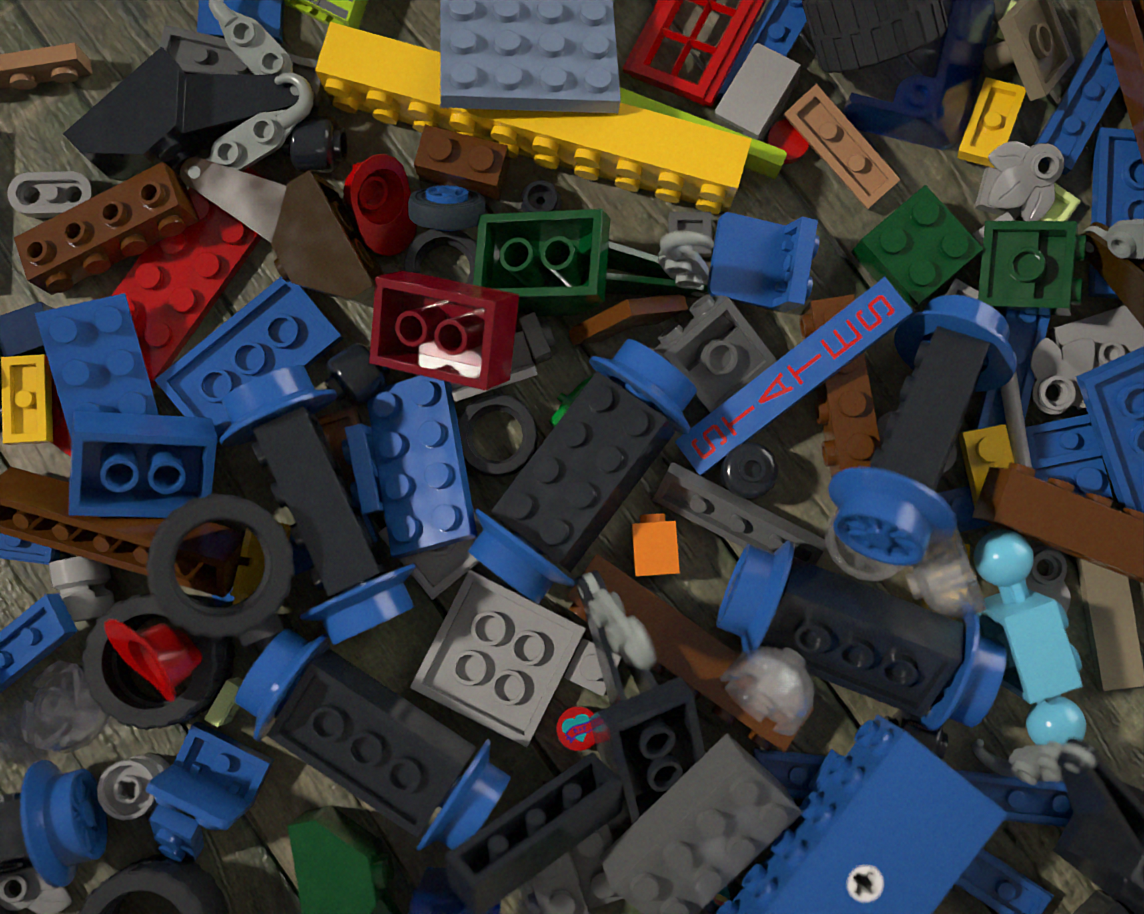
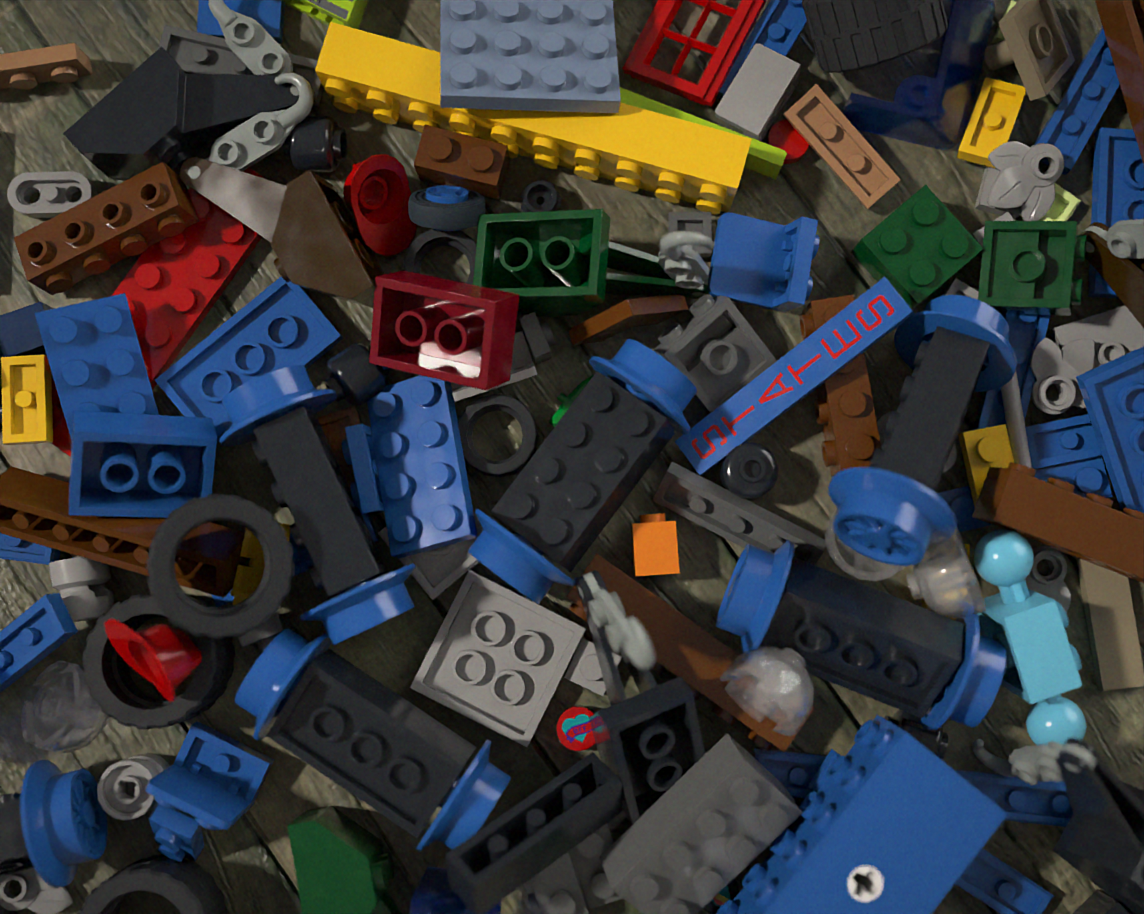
(224, 706): yellowish green tile -> none

